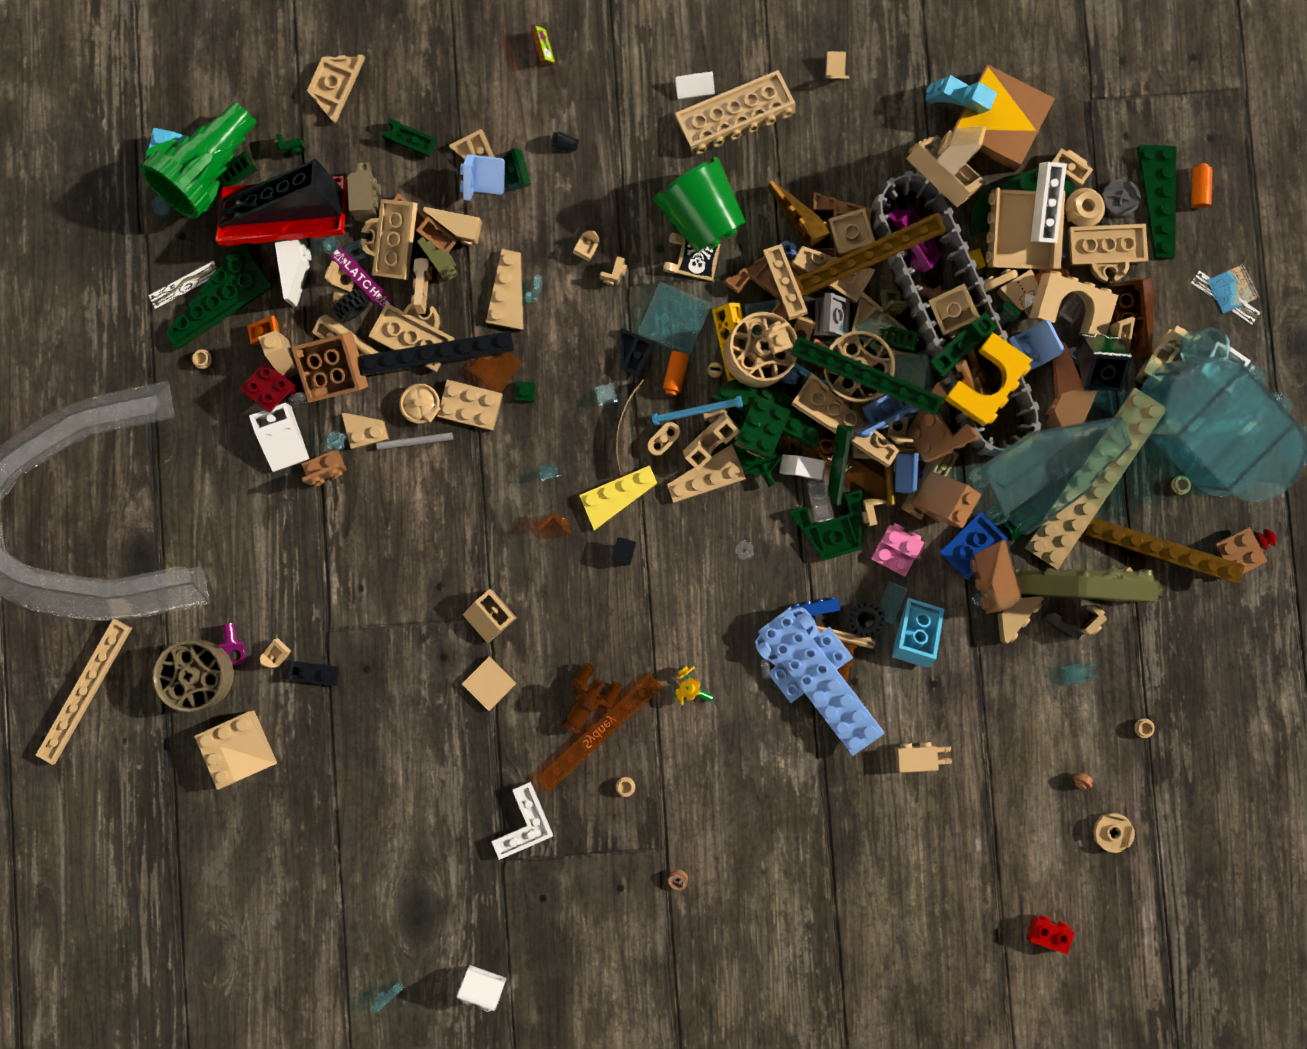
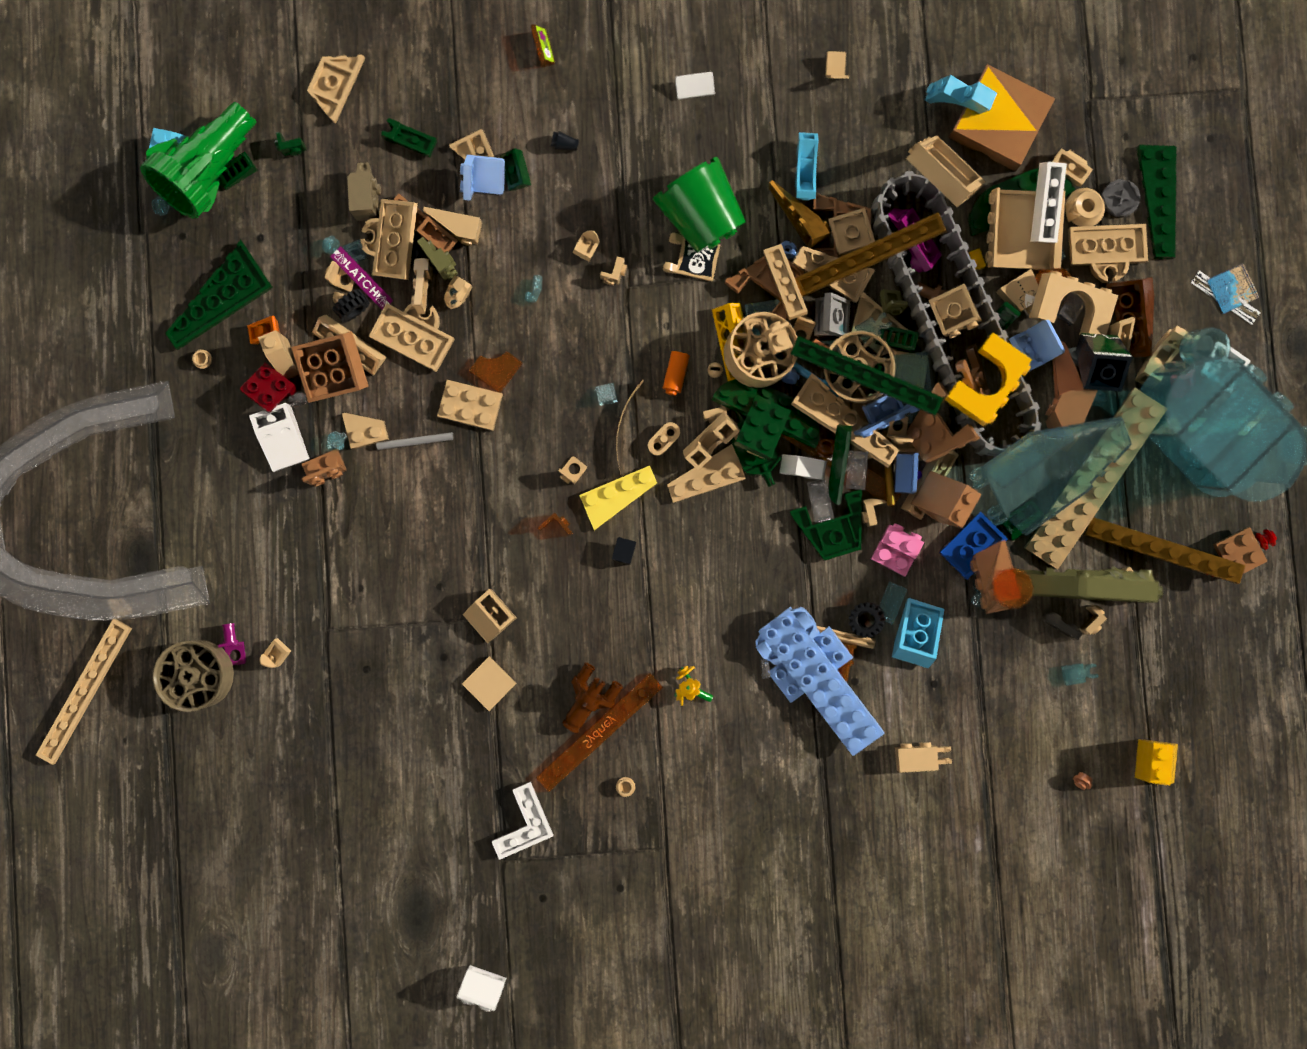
(182, 285): sticker -> none
(235, 749): tan slope -> none
(287, 207): black piece -> none
(293, 268): white slope -> none
(311, 672): black plate -> none
(384, 998): clear light blue plate -> none
(419, 403): tan piece -> none
(436, 353): black plate -> none
(457, 292): none -> tan rock
(506, 298): tan wing -> none
(525, 391): dark green plate -> none
(548, 471): clear light blue slope -> none
(567, 476): none -> tan bracket
(634, 352): black wing -> none
(674, 318): clear light blue plate -> none
(678, 880): medium nougat tile -> none
(697, 410): dark azure bar -> none
(736, 112): tan bracket -> none
(739, 550): clear plate -> none
(806, 166): none -> medium azure arch
(820, 606): blue piece -> none
(856, 470): none -> clear slope
(959, 147): tan slope -> none
(963, 343): dark green slope -> none
(993, 283): tan plate -> none
(1012, 588): none -> clear orange tile
(1016, 617): tan slope -> none
(1049, 934): red brick -> none
(1103, 837): tan plate -> none
(1144, 728): tan plate -> none
(1156, 761): none -> yellow slope
(1180, 485): tan plate -> none
(1201, 186): orange brick -> none

